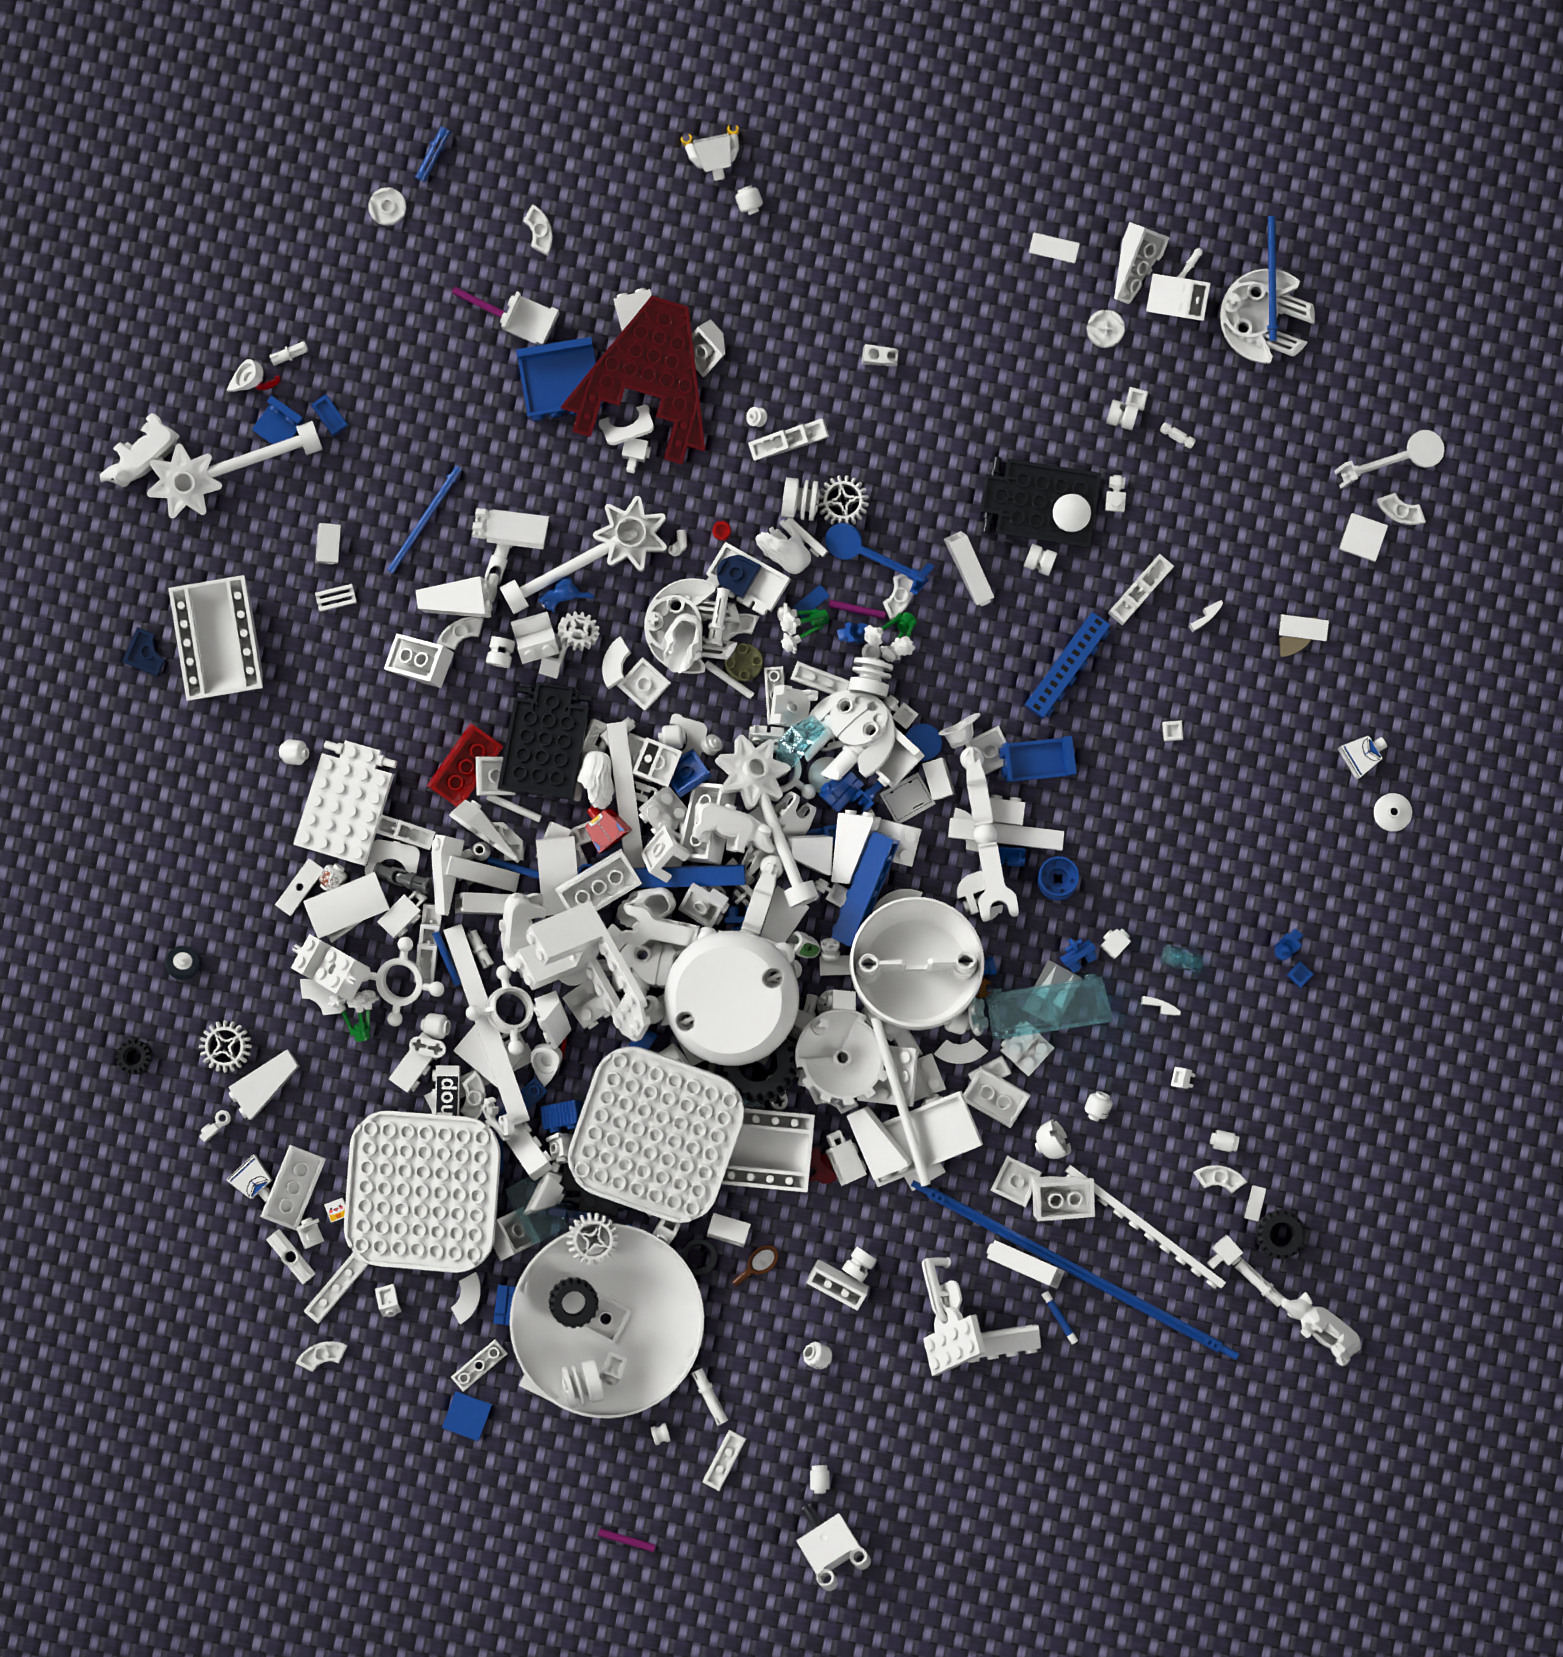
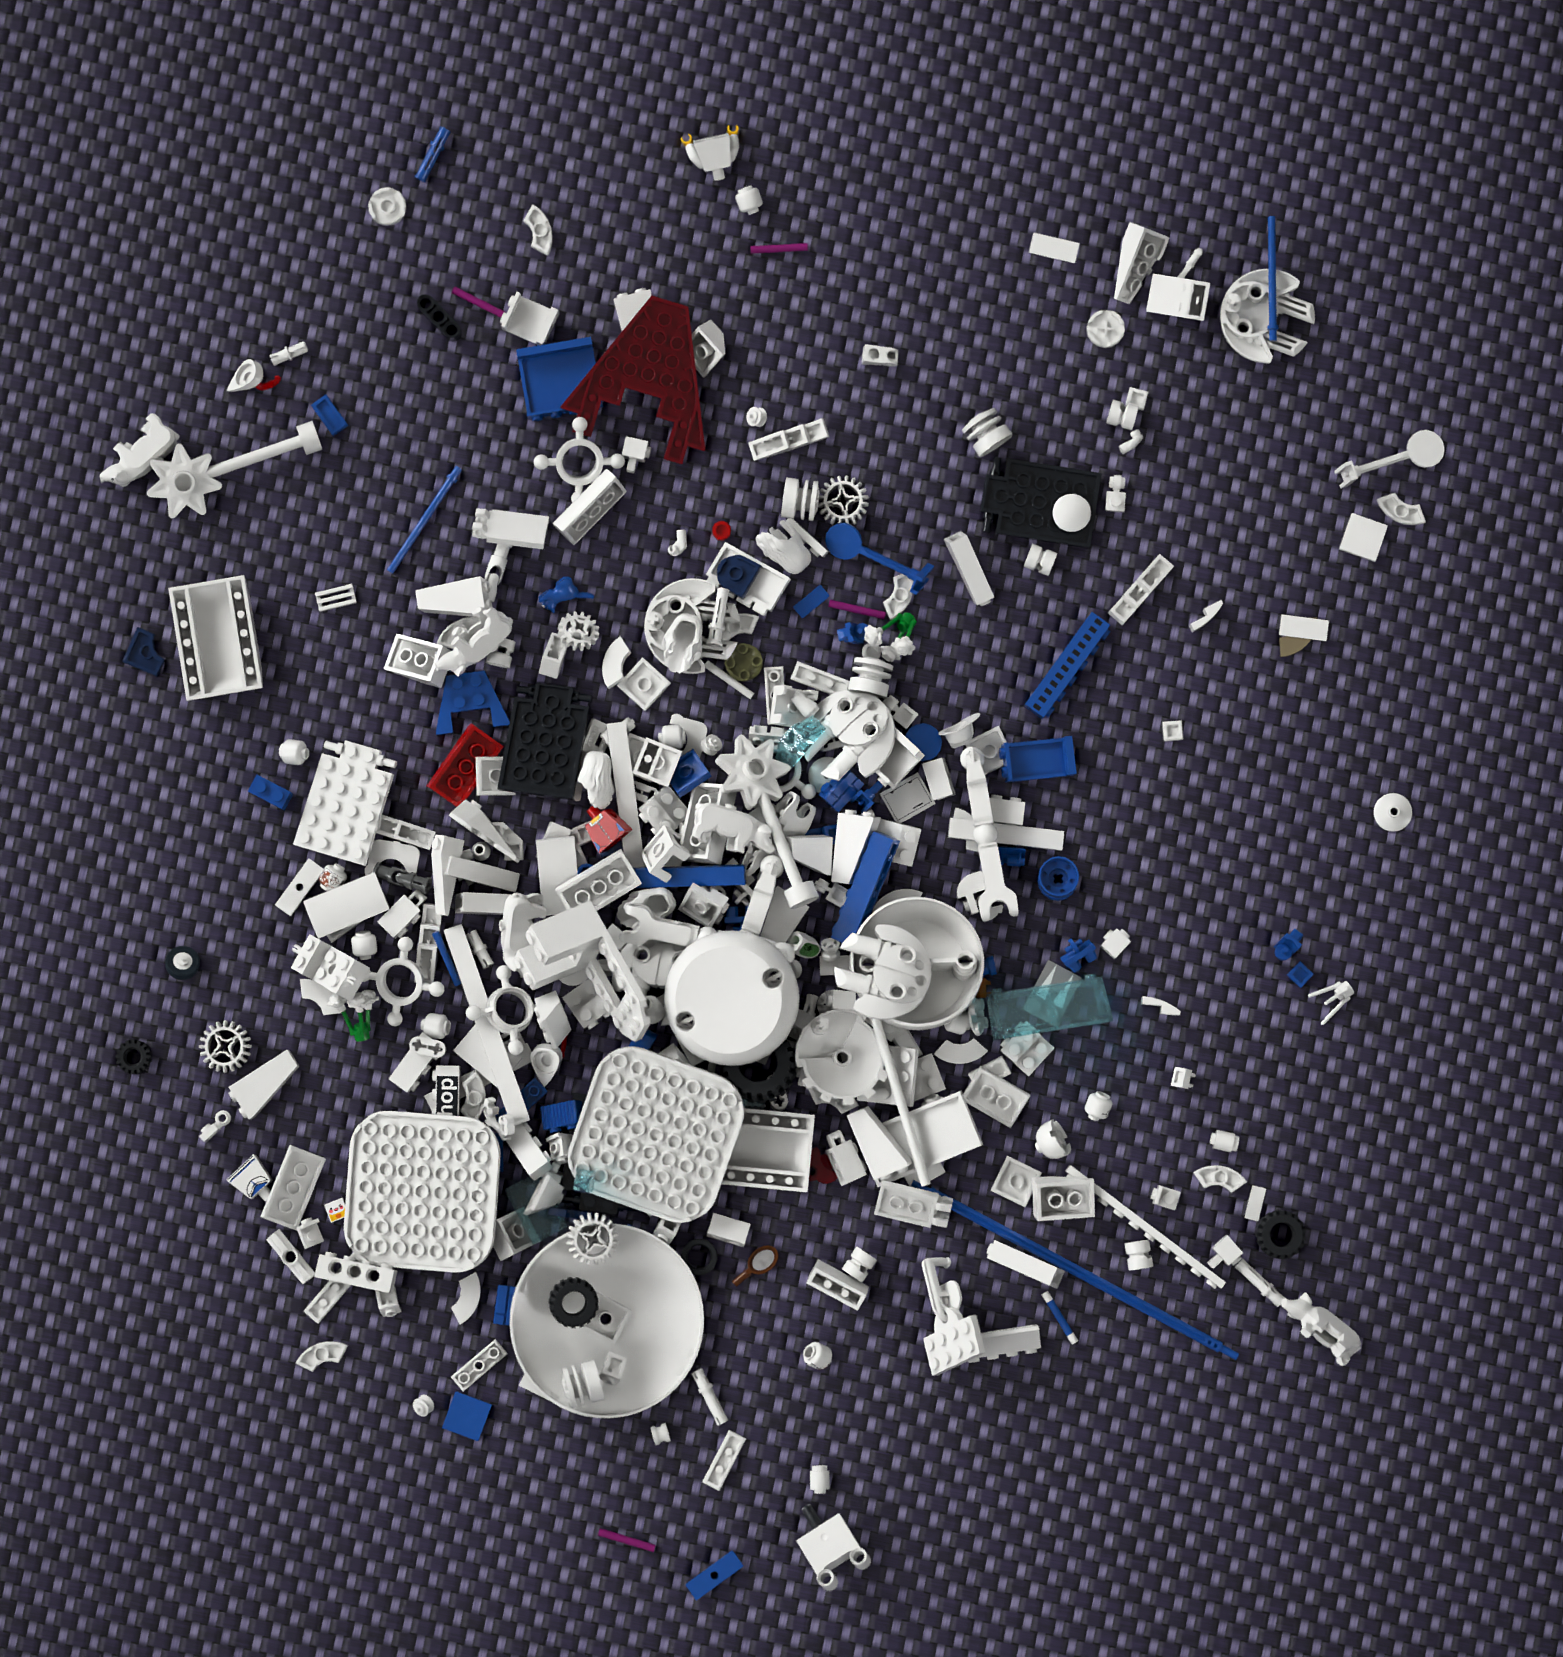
(270, 792): none -> blue brick
(277, 422): blue bracket -> none
(327, 543): white hinge -> none
(364, 944): none -> white head
(386, 1275): none -> white brick
(423, 1405): none -> white wheel
(434, 309): none -> black beam
(469, 693): none -> blue wing
(477, 642): none -> white animal
(513, 867): blue bar -> none
(514, 807): white bar -> none
(535, 637): white panel -> none
(579, 425): none -> white piece
(584, 1181): none -> clear light blue leg
(589, 507): none -> white brick
(627, 536): white piece -> none
(640, 427): white piece -> none
(704, 1582): none -> blue tile
(779, 248): none -> magenta bar
(789, 624): white plant -> none
(804, 704): none -> white cone
(889, 973): none -> white piece
(912, 1205): none -> white tile
(987, 432): none -> white wheel
(1132, 443): none -> white arm
(1138, 1254): none -> white wheel
(1165, 1197): none -> white bracket
(1177, 435): white axle -> none
(1181, 959): clear light blue slope -> none
(1342, 991): none -> white plant
(1362, 754): white torso -> none

